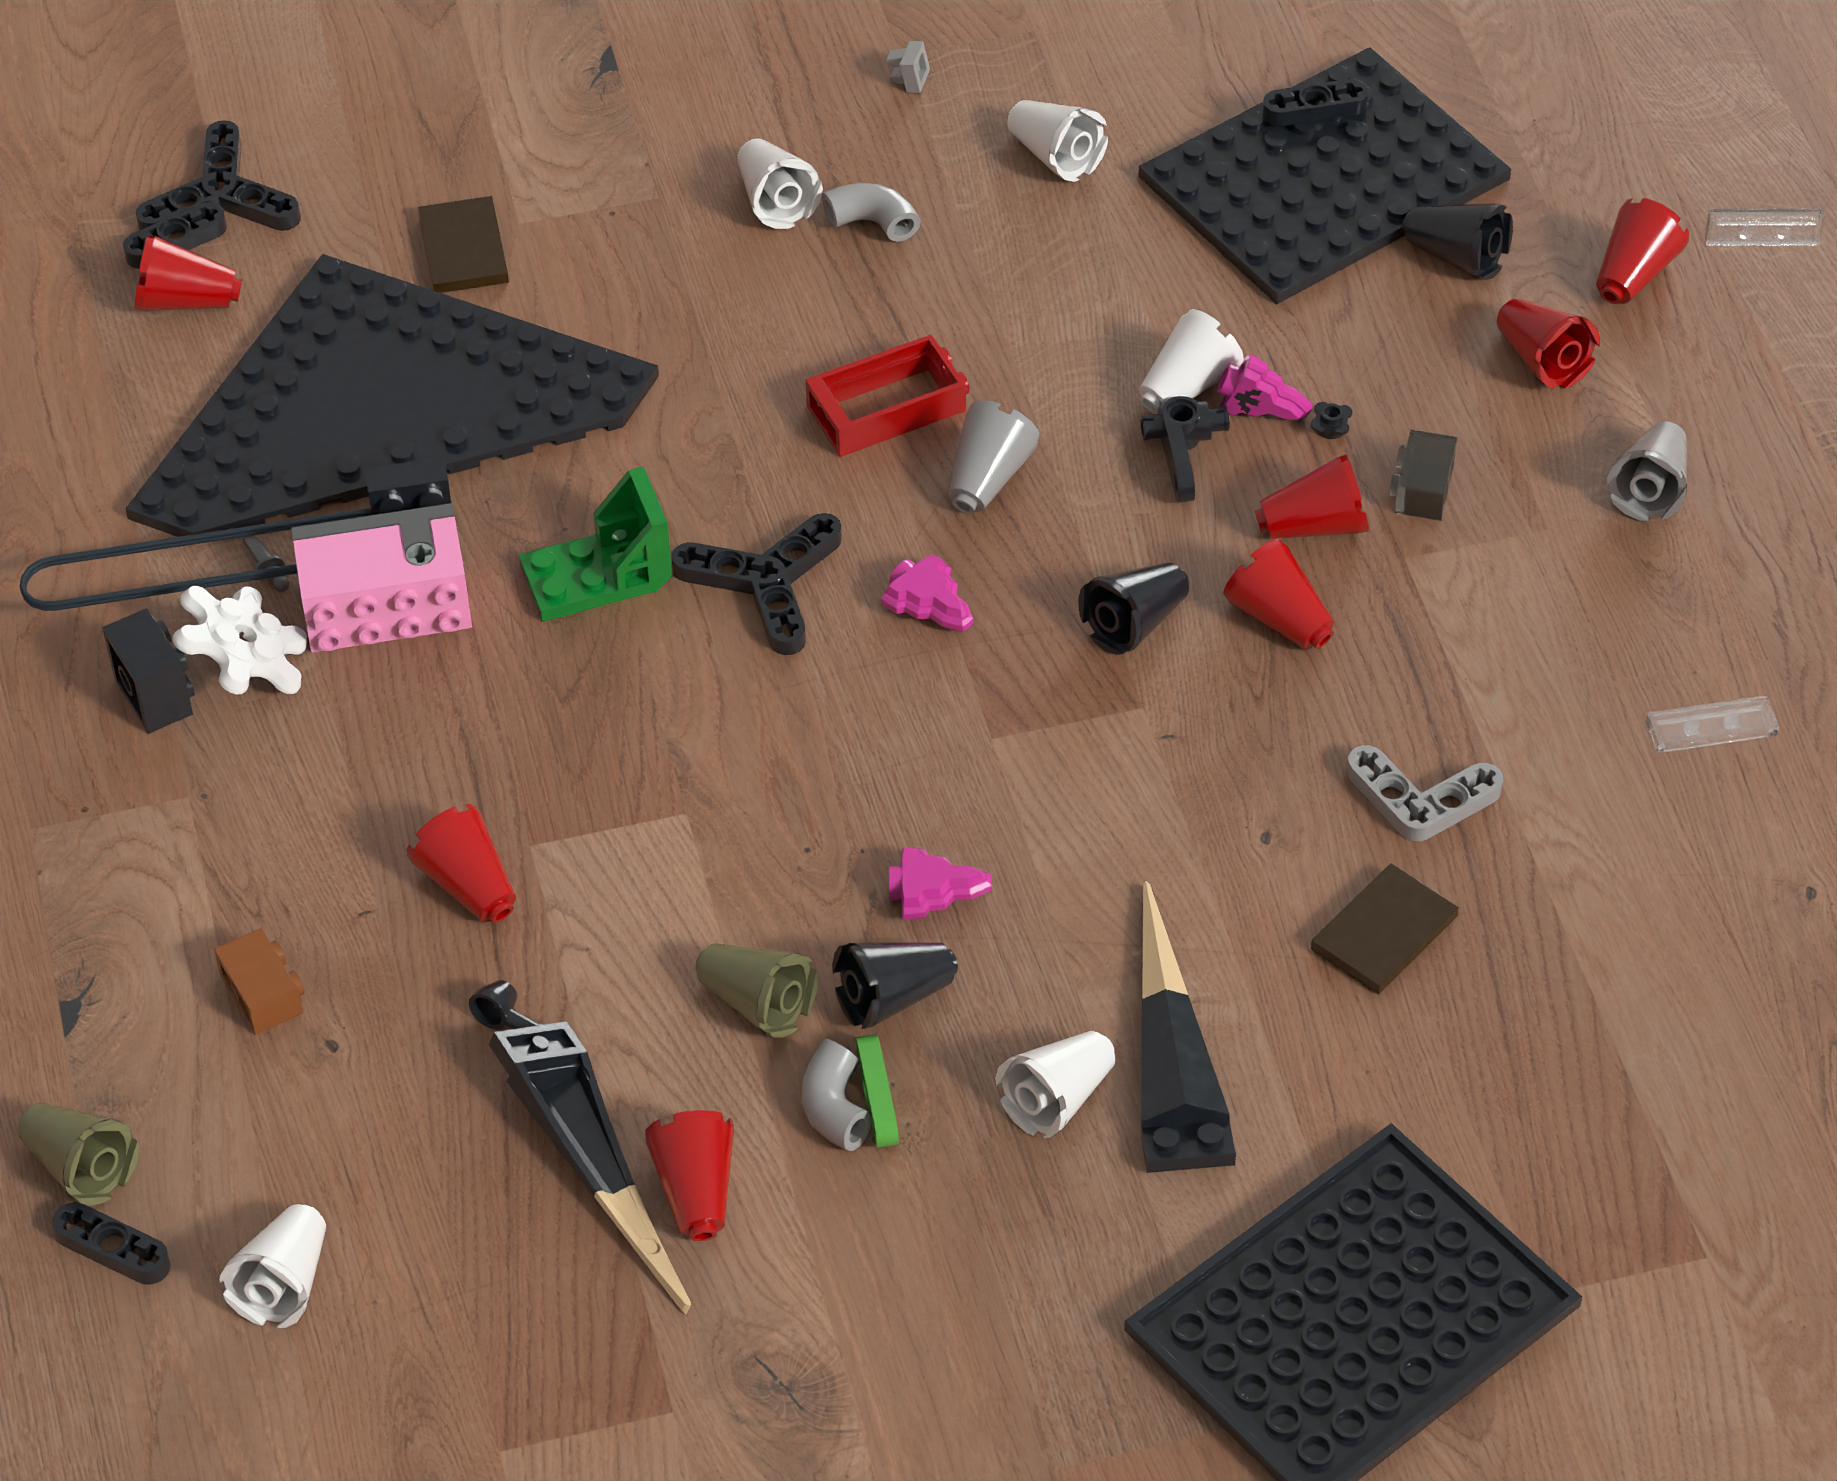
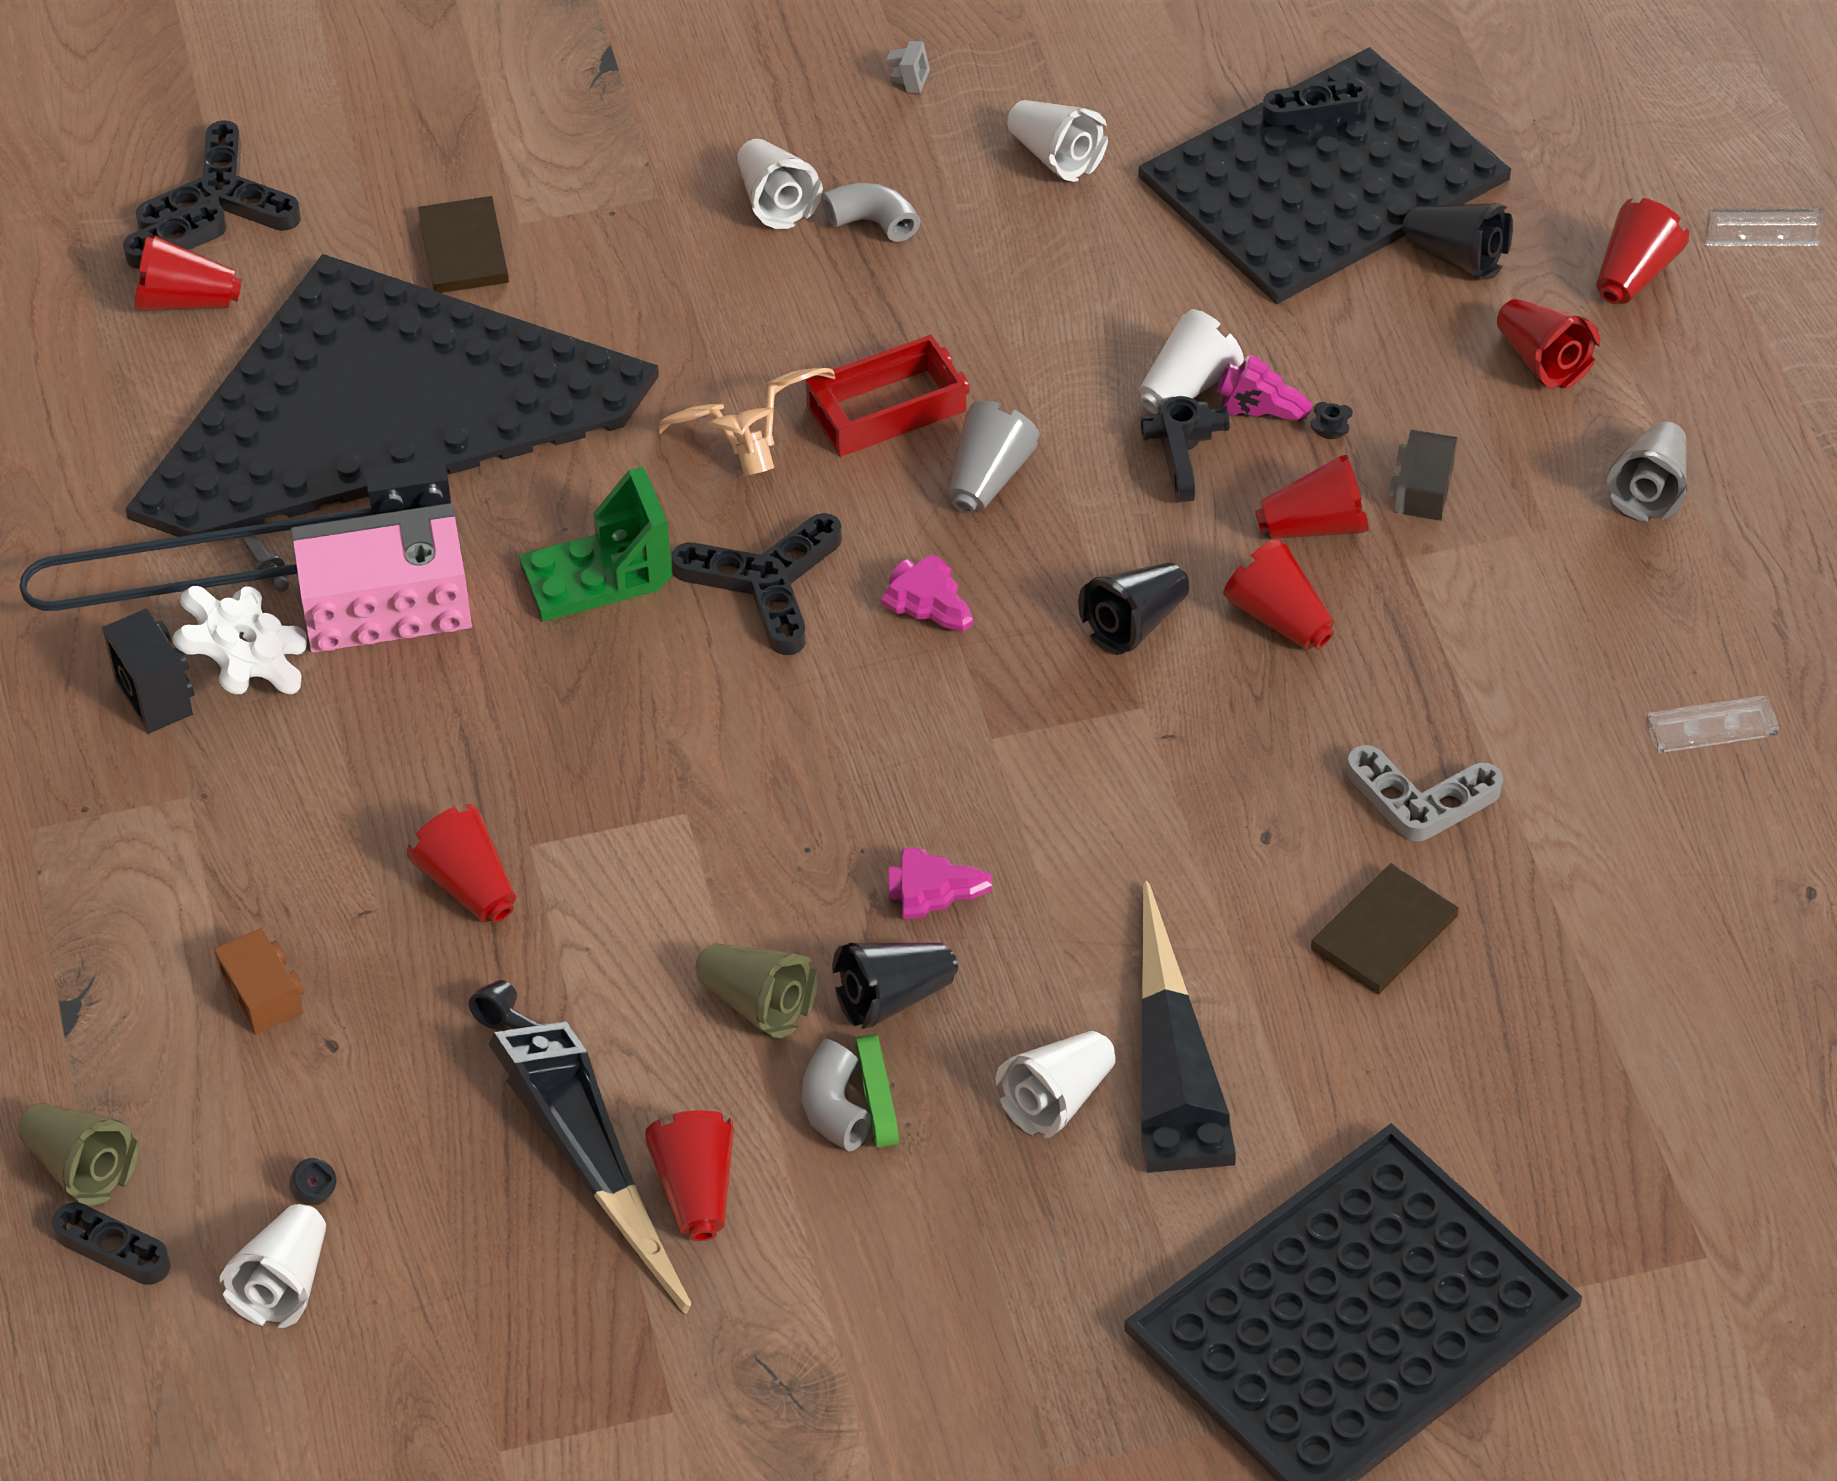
(312, 1181): none -> black tile
(752, 447): none -> light nougat plant

